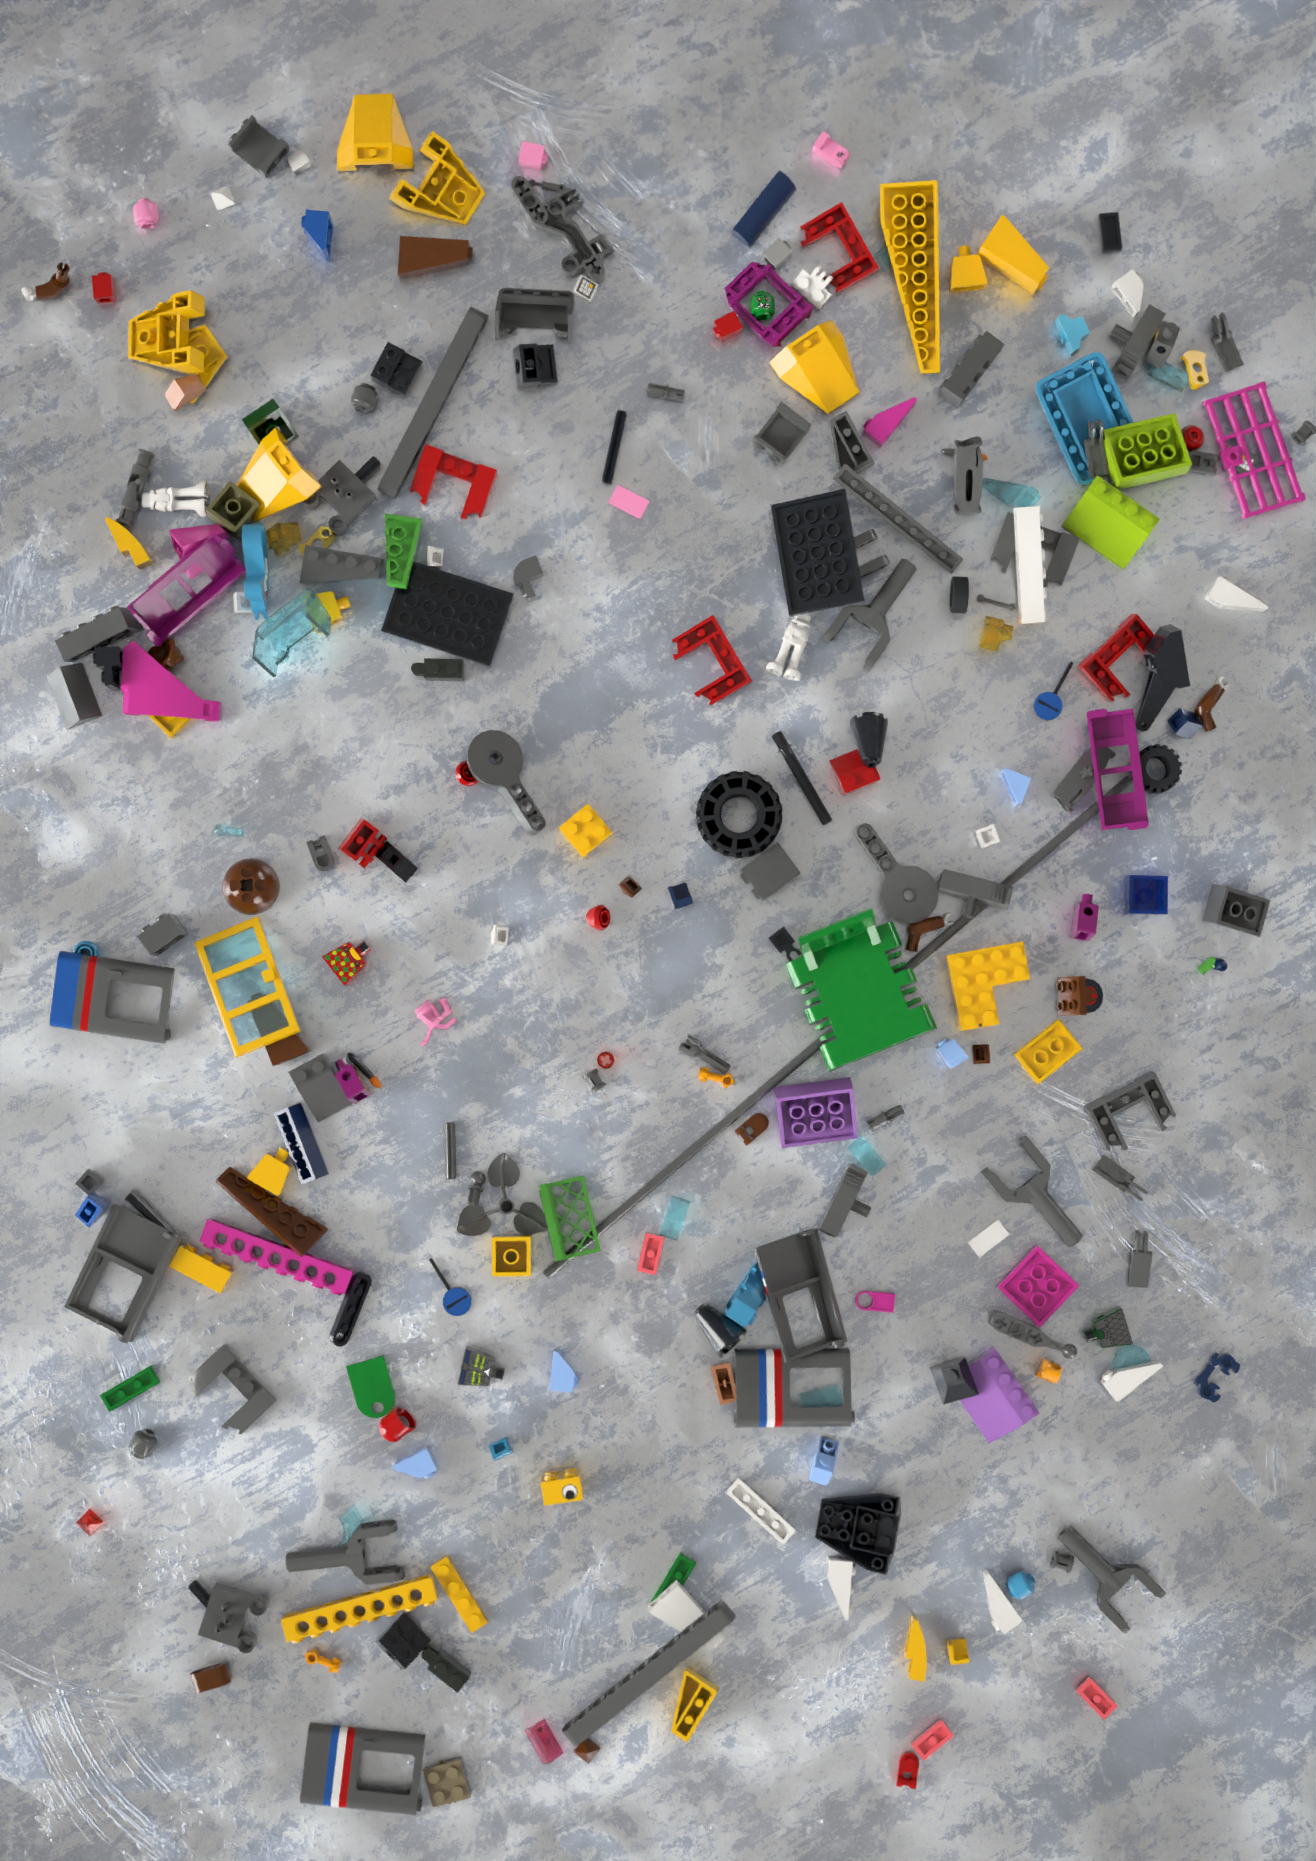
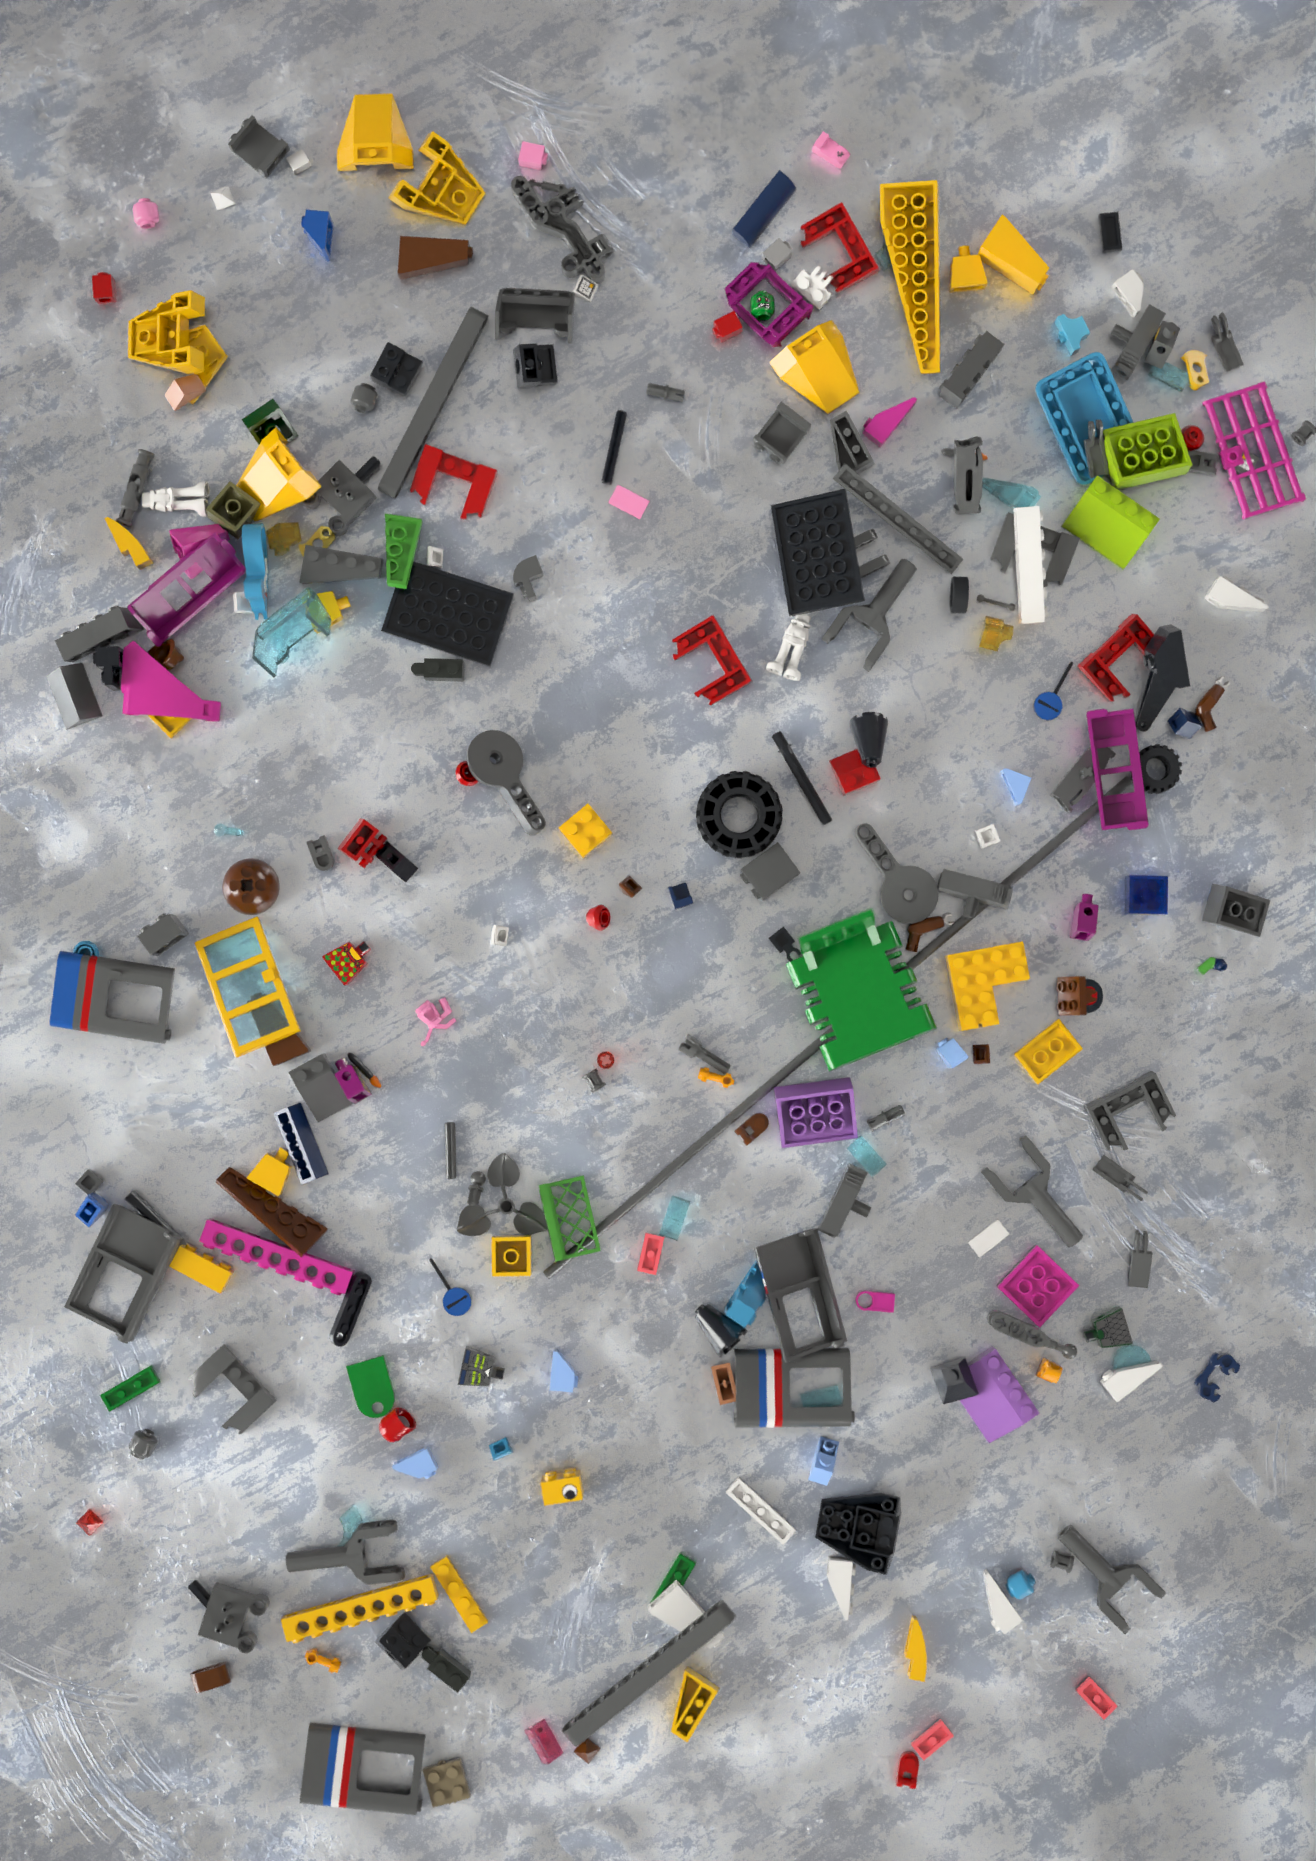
(53, 288): reddish brown arm -> none
(957, 1651): yellow panel -> none

